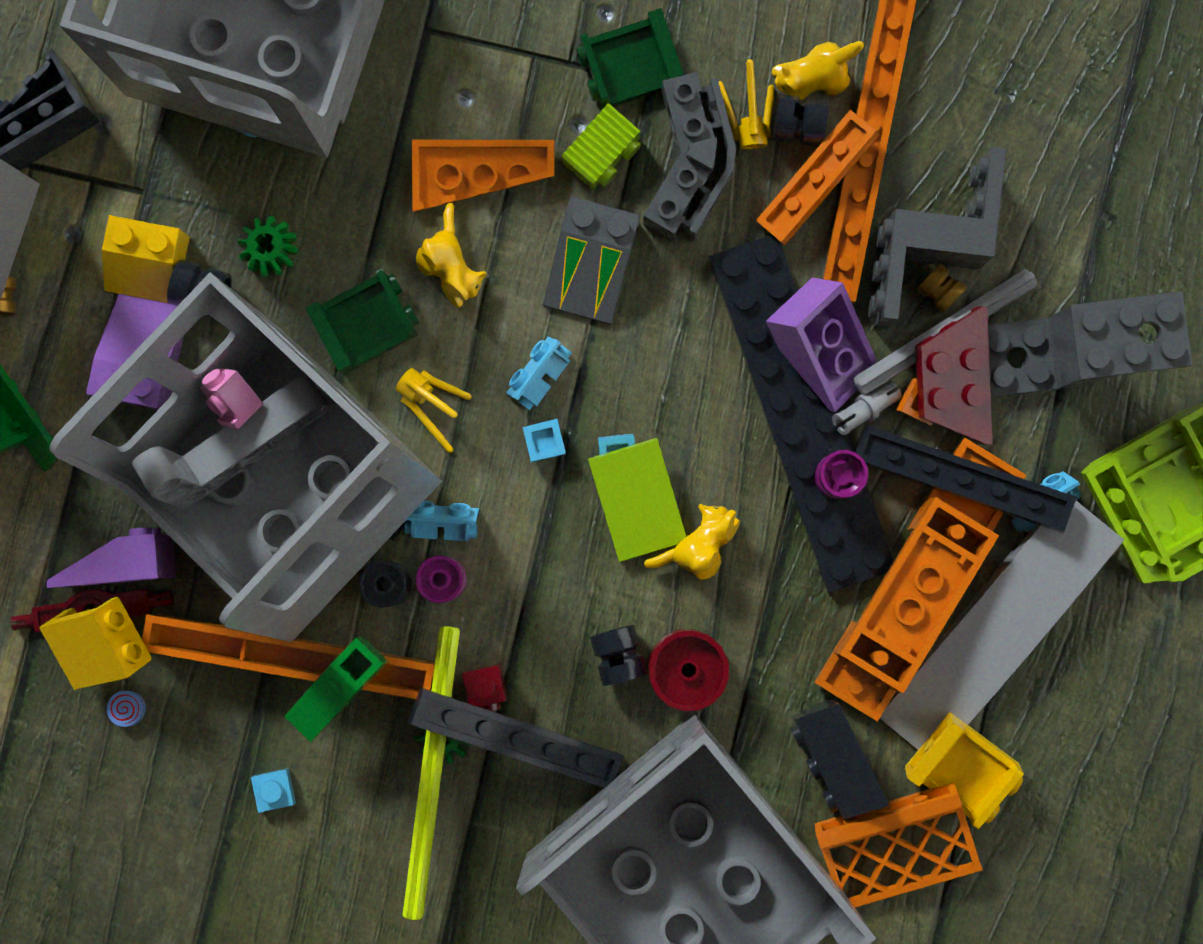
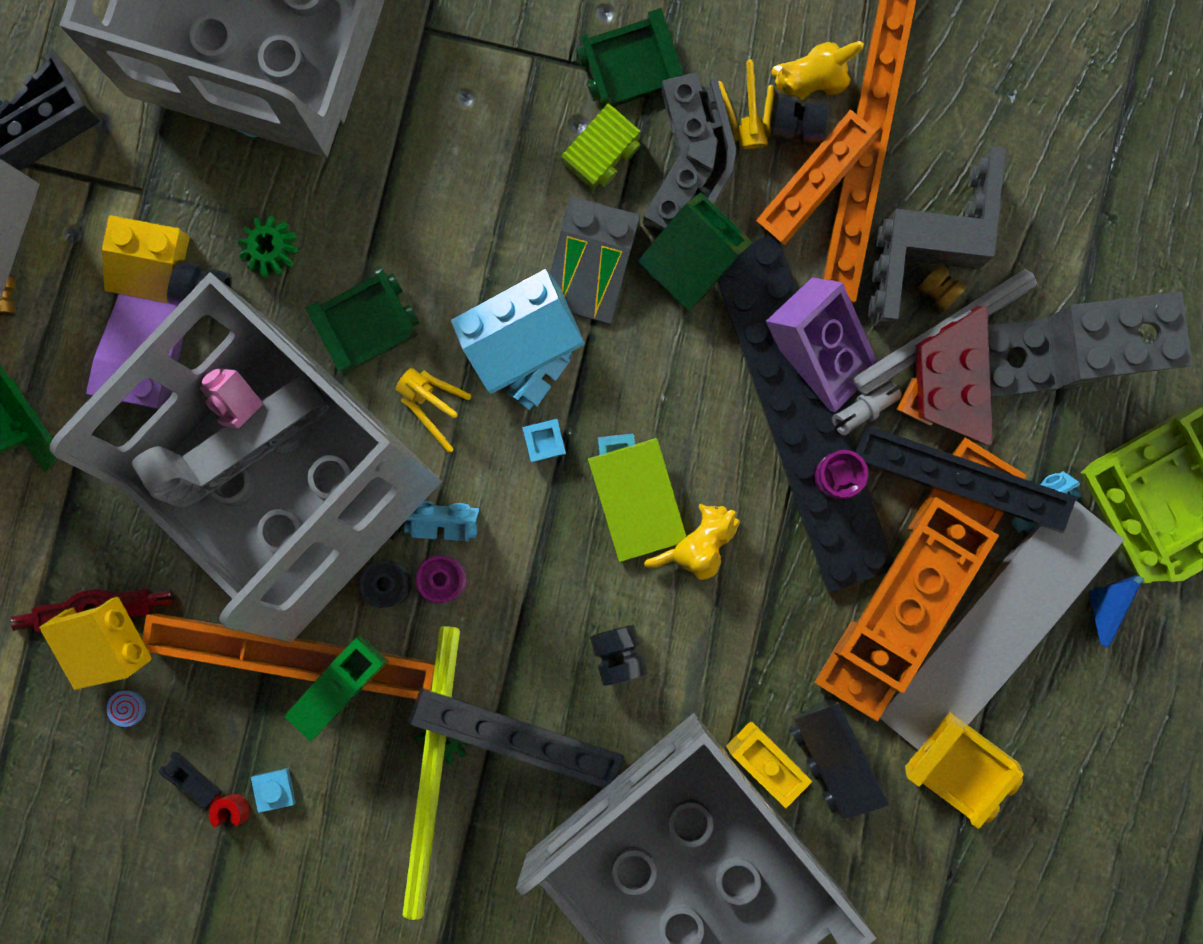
(131, 558): medium lavender slope -> none
(205, 792): none -> black piece
(444, 258): yellow animal -> none
(470, 168): orange wing -> none
(485, 686): dark red brick -> none
(518, 331): none -> medium azure slope
(678, 689): dark red wheel -> none
(694, 251): none -> dark green panel
(768, 764): none -> yellow panel
(896, 816): orange fence -> none
(1111, 605): none -> blue slope

